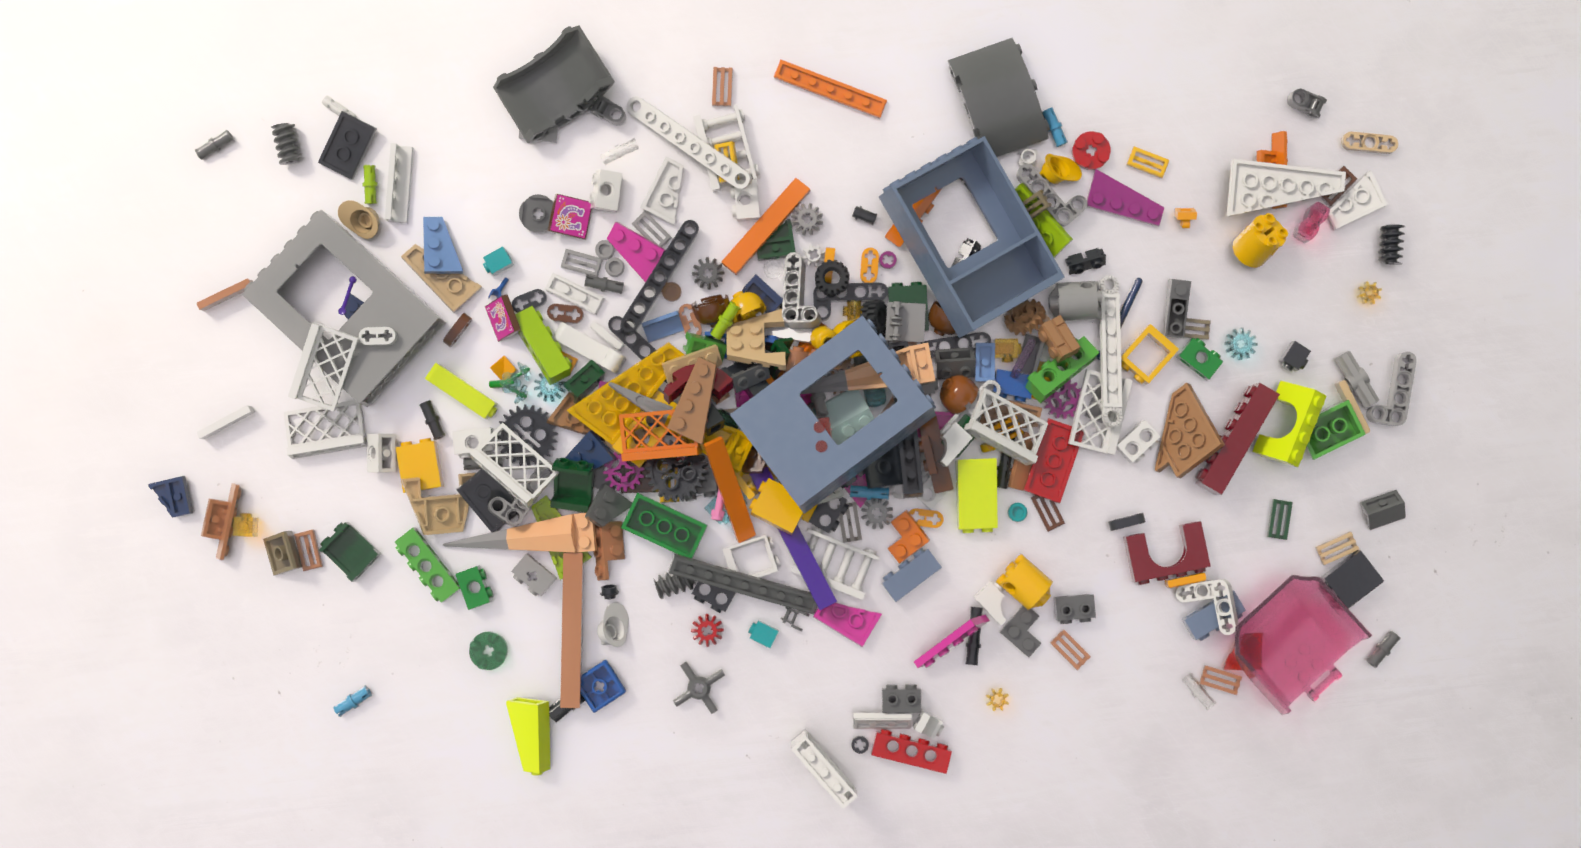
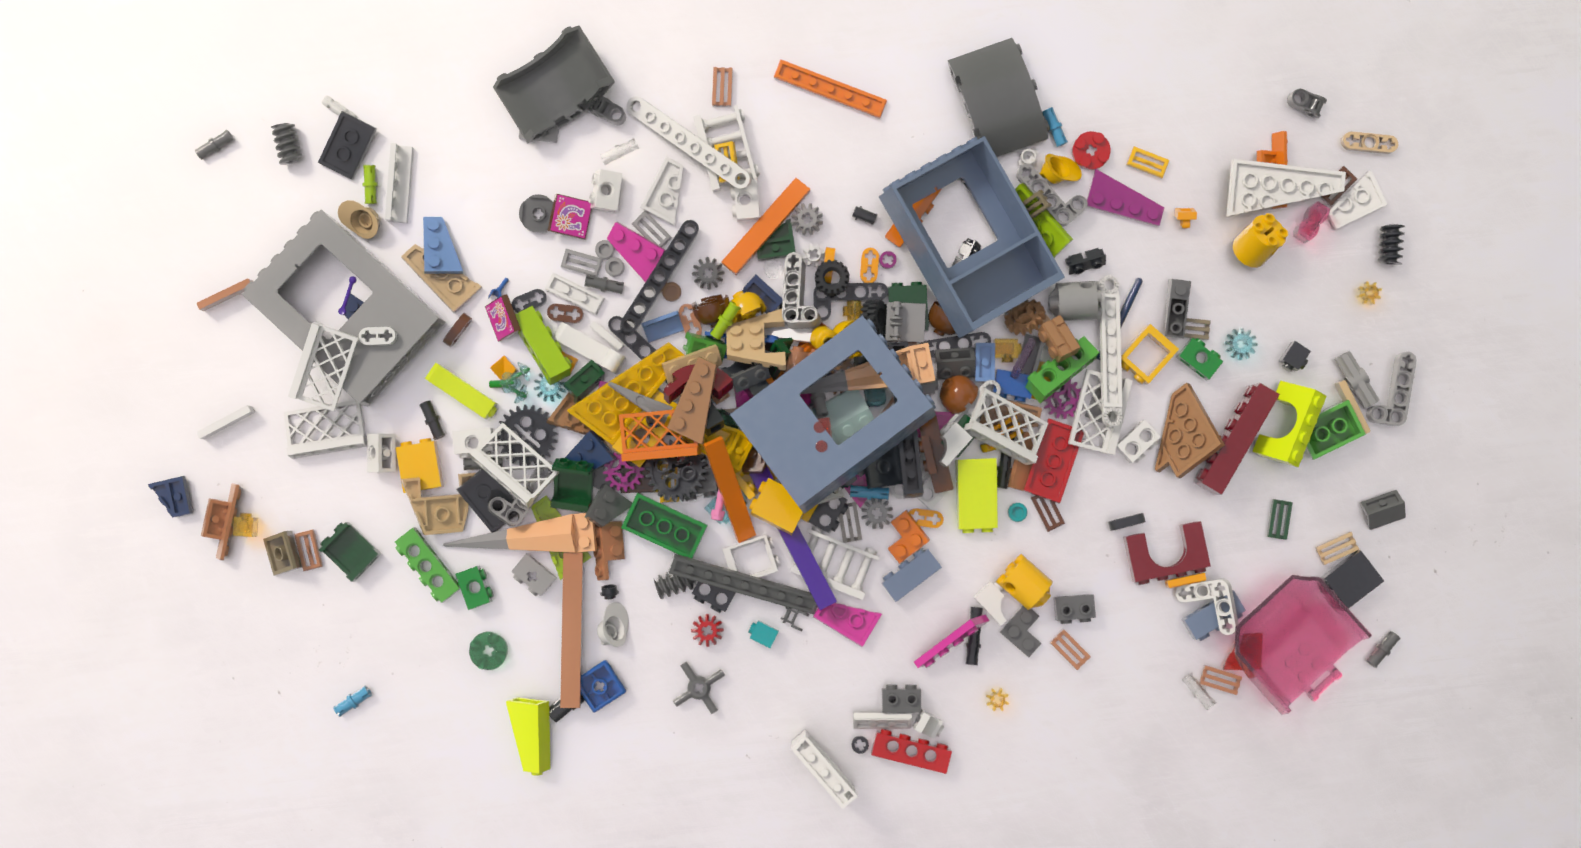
(497, 261): teal brick -> none

